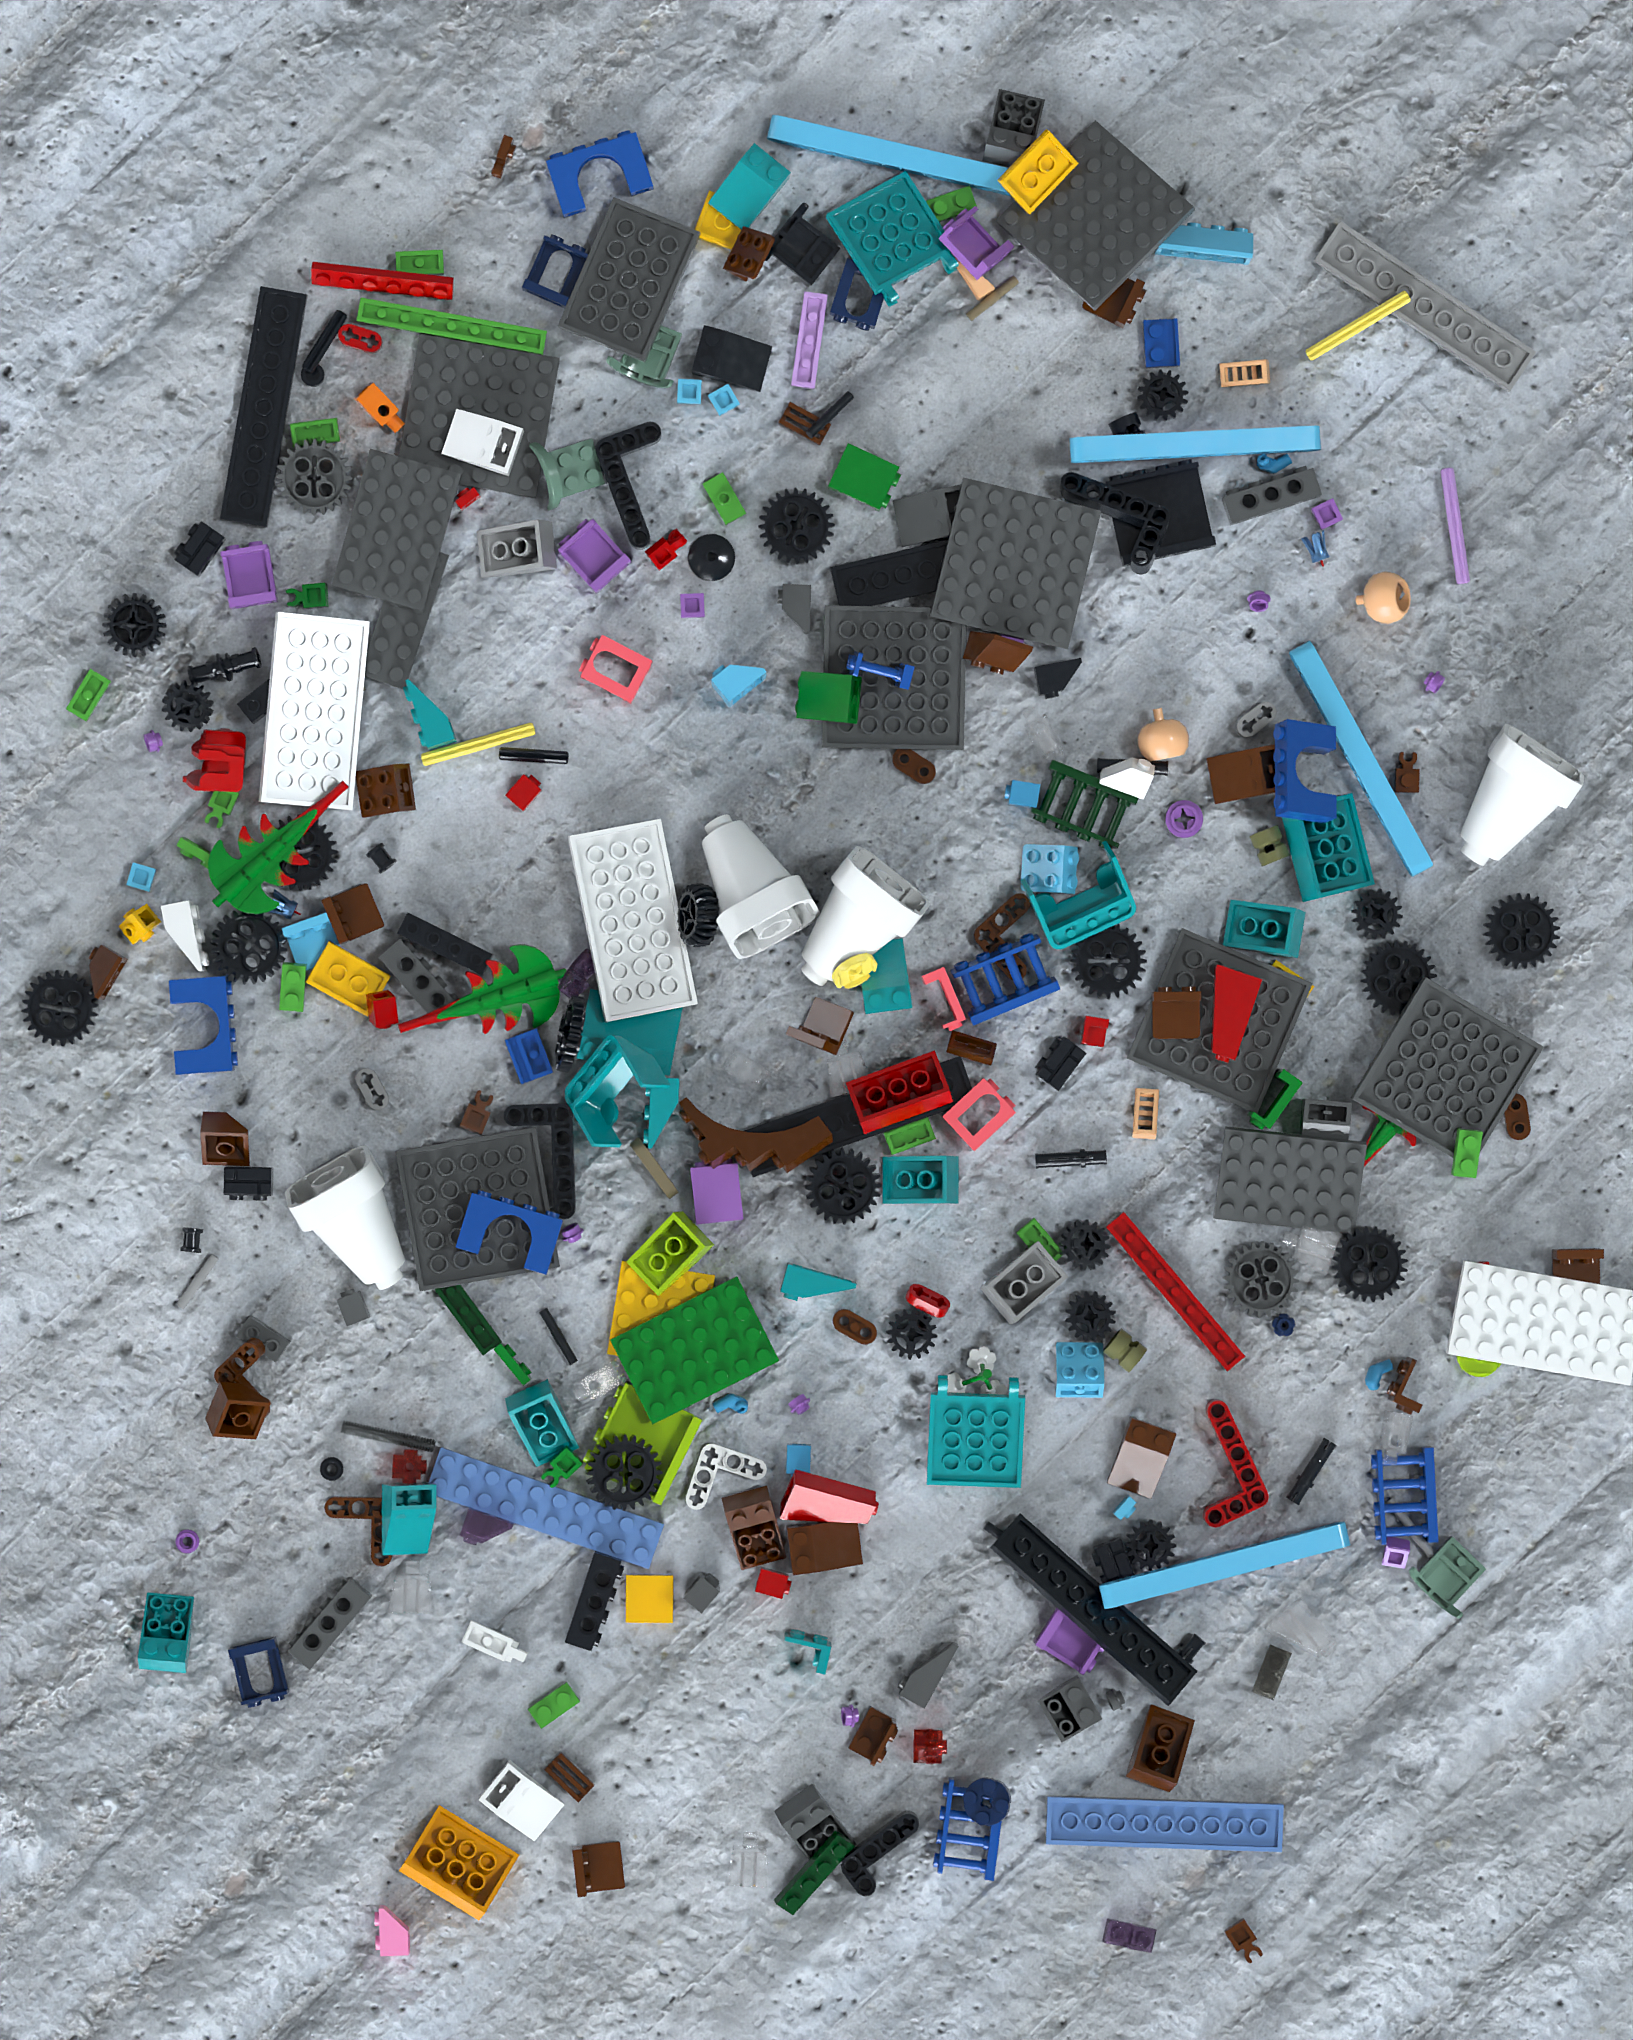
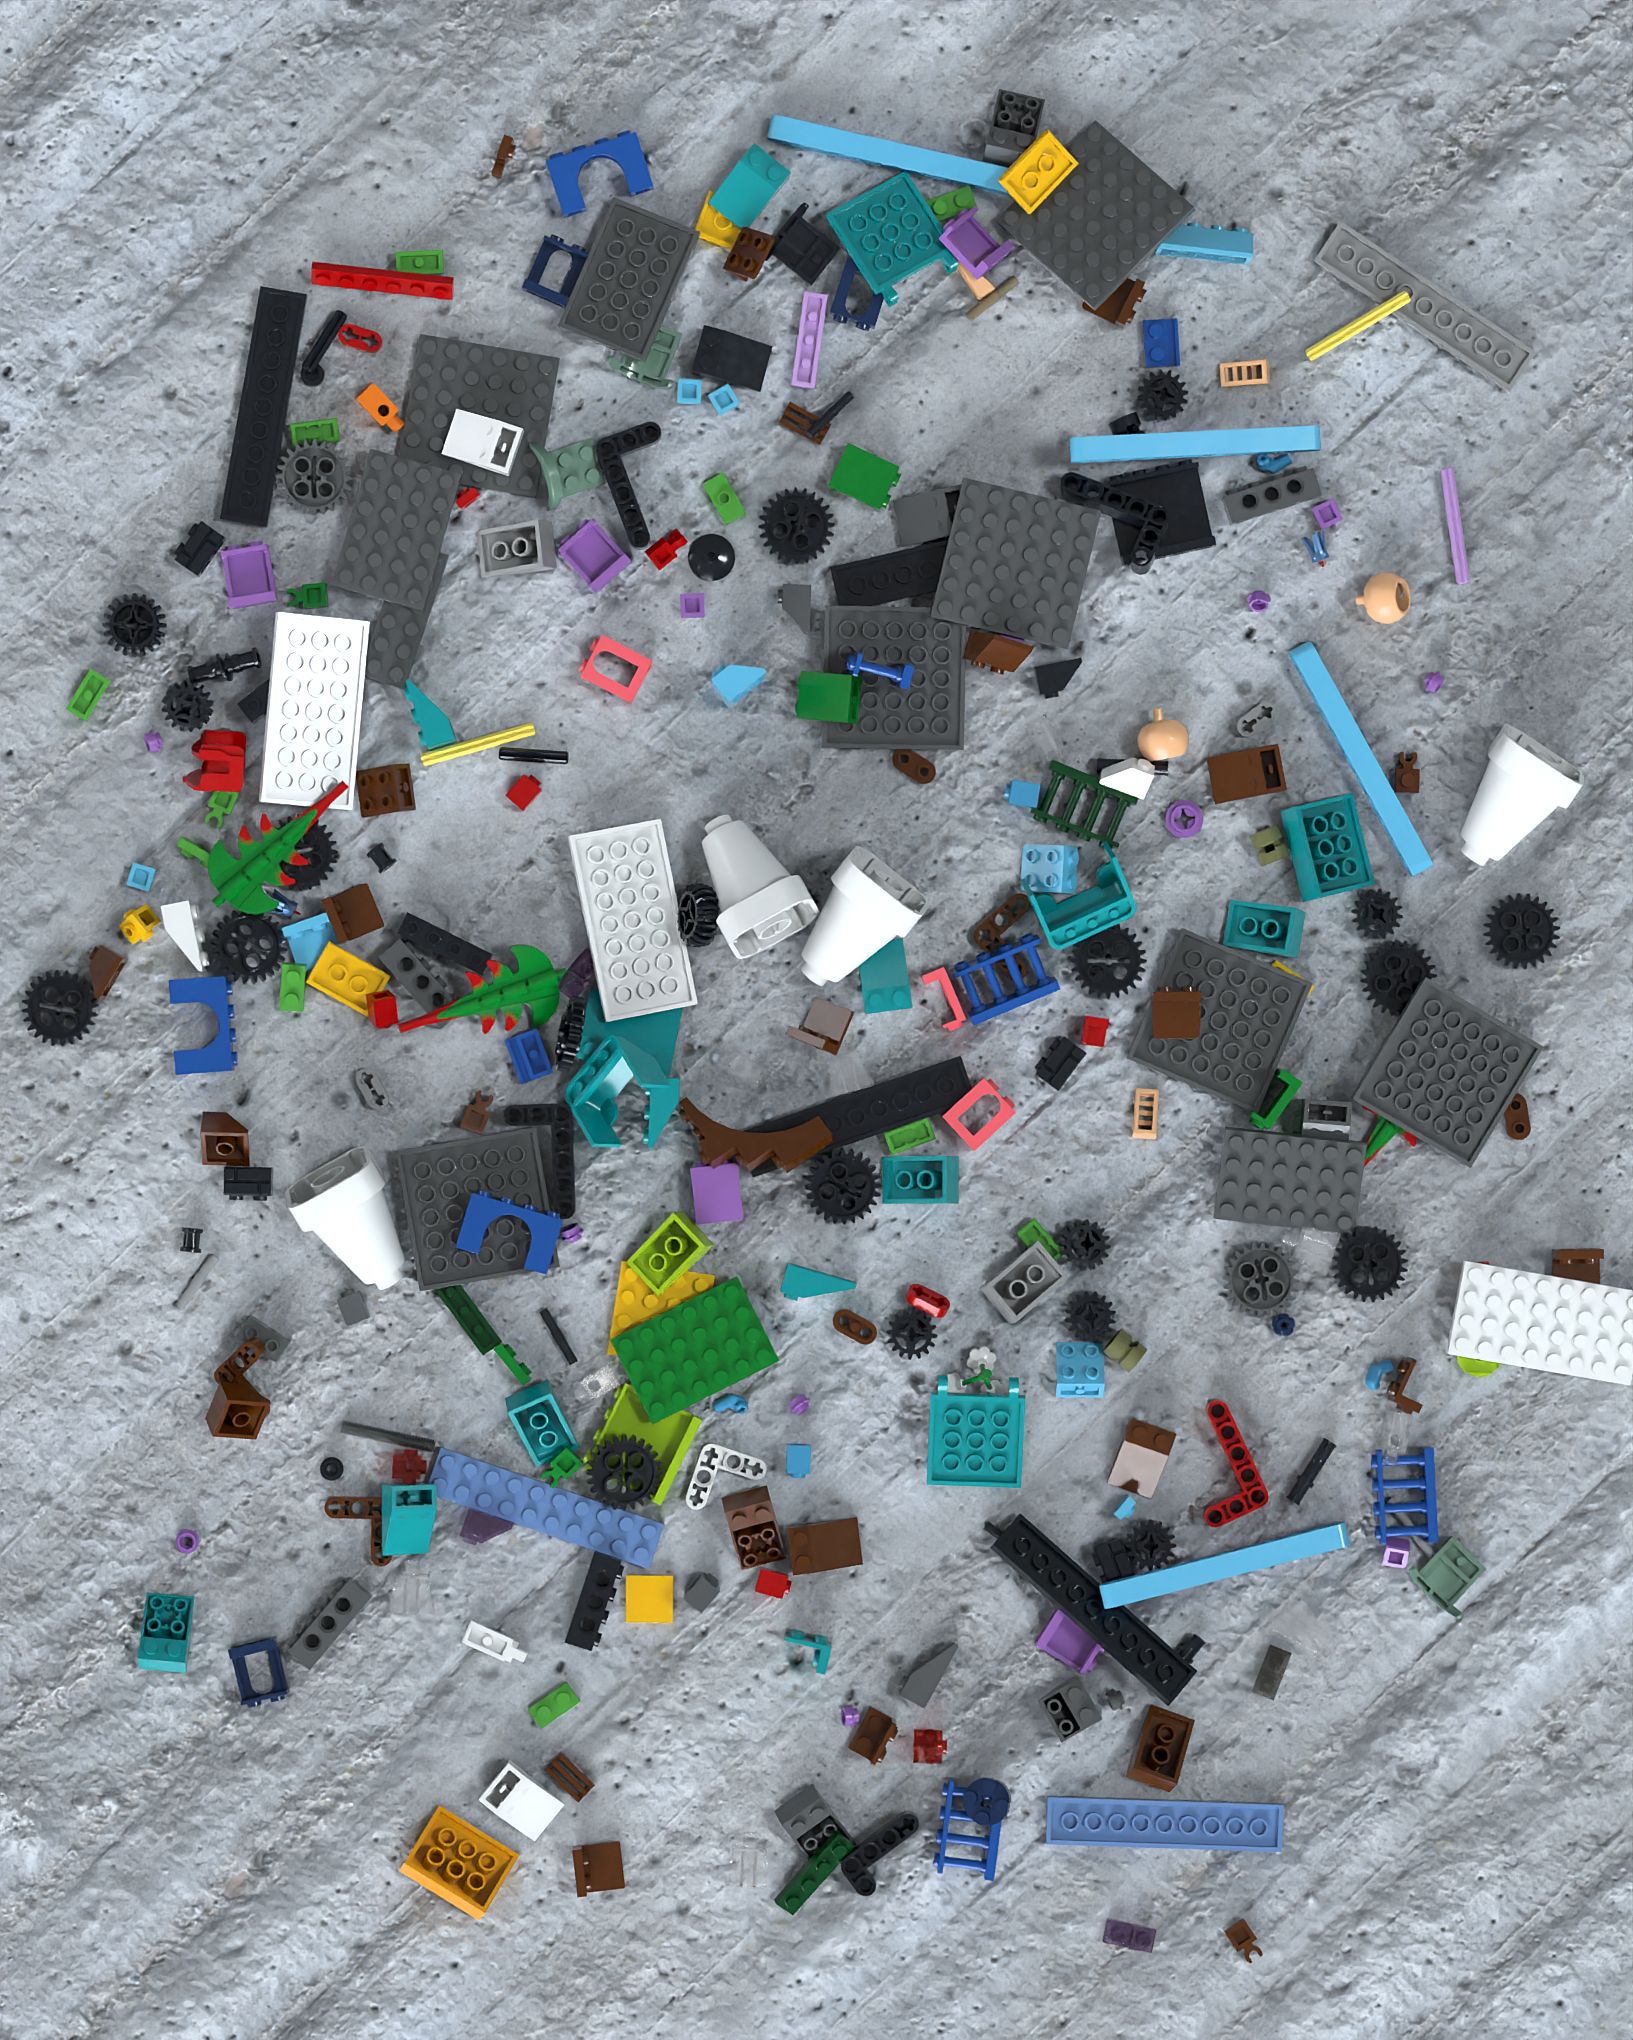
(394, 1934): bright pink slope -> none
(451, 326): bright green plate -> none
(654, 1168): dark tan beam -> none
(826, 1500): slope -> none
(854, 971): light yellow tile -> none
(899, 1092): red slope -> none
(970, 1049): reddish brown tile -> none
(1099, 1157): black pin -> none
(1175, 1291): red plate -> none
(1232, 1006): red slope -> none
(1291, 796): blue arch -> none
(1466, 1153): bright green plate -> none

